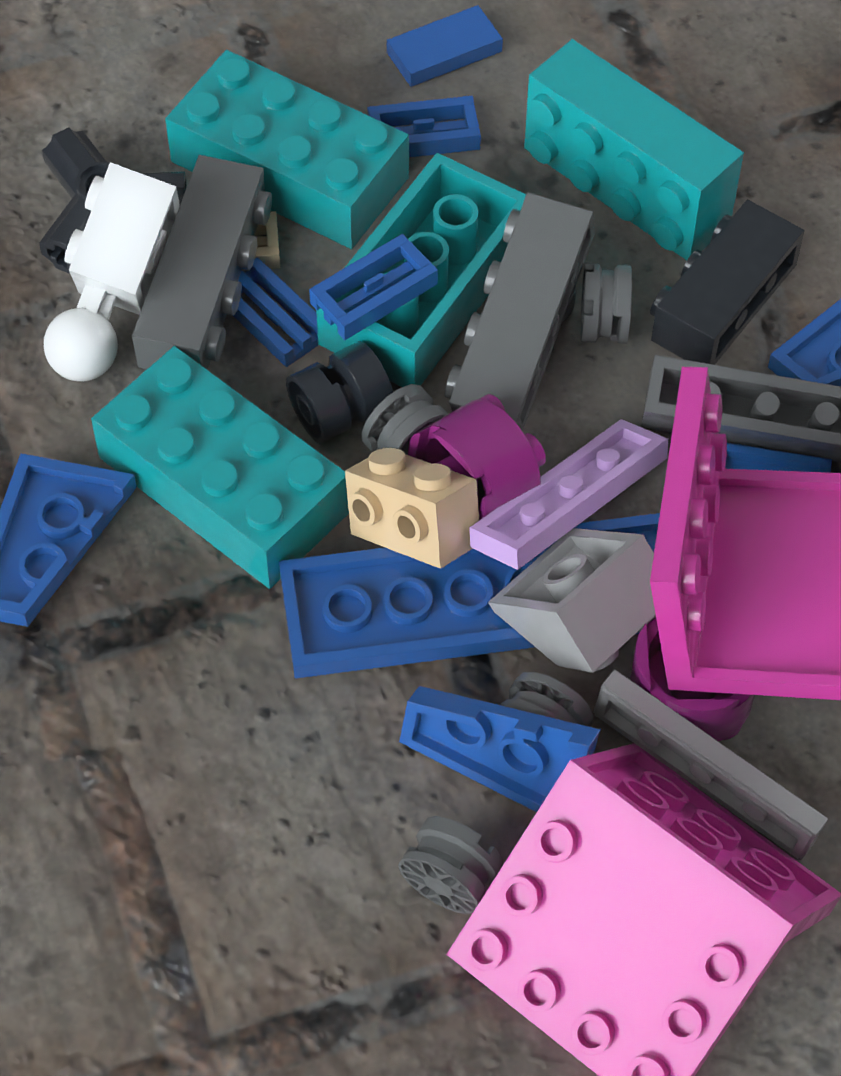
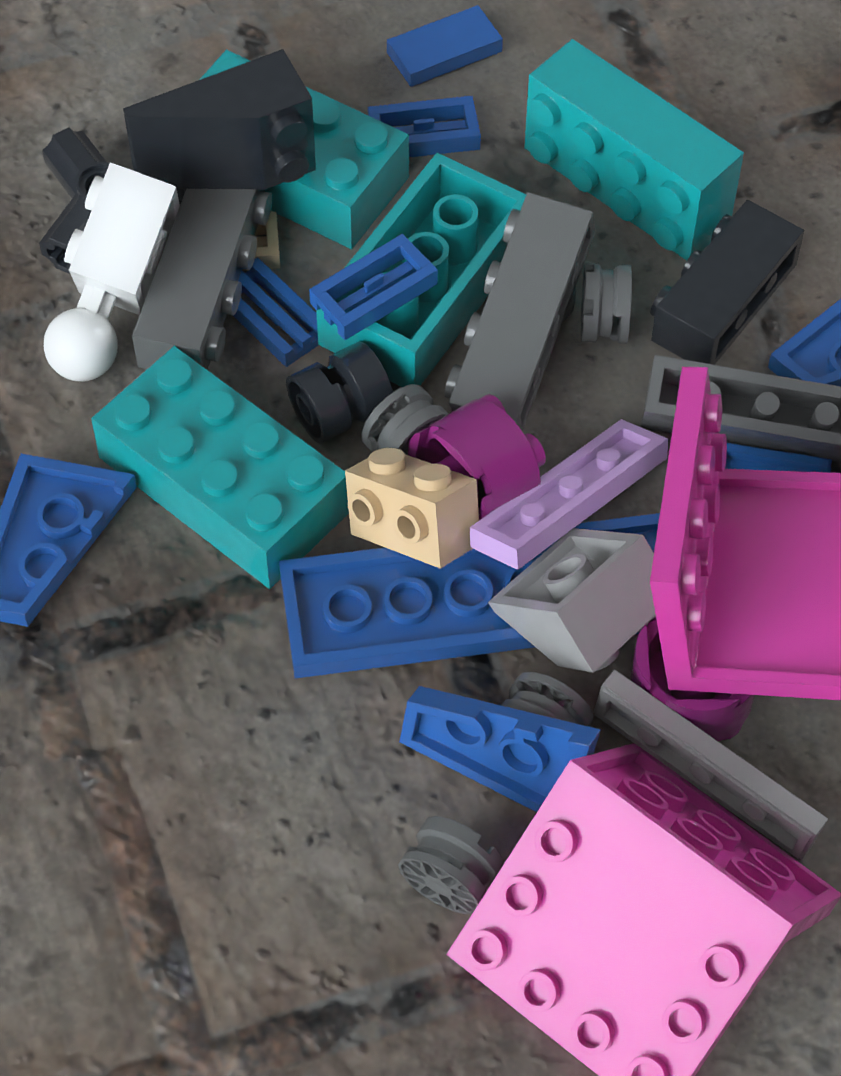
(227, 129): none -> black slope

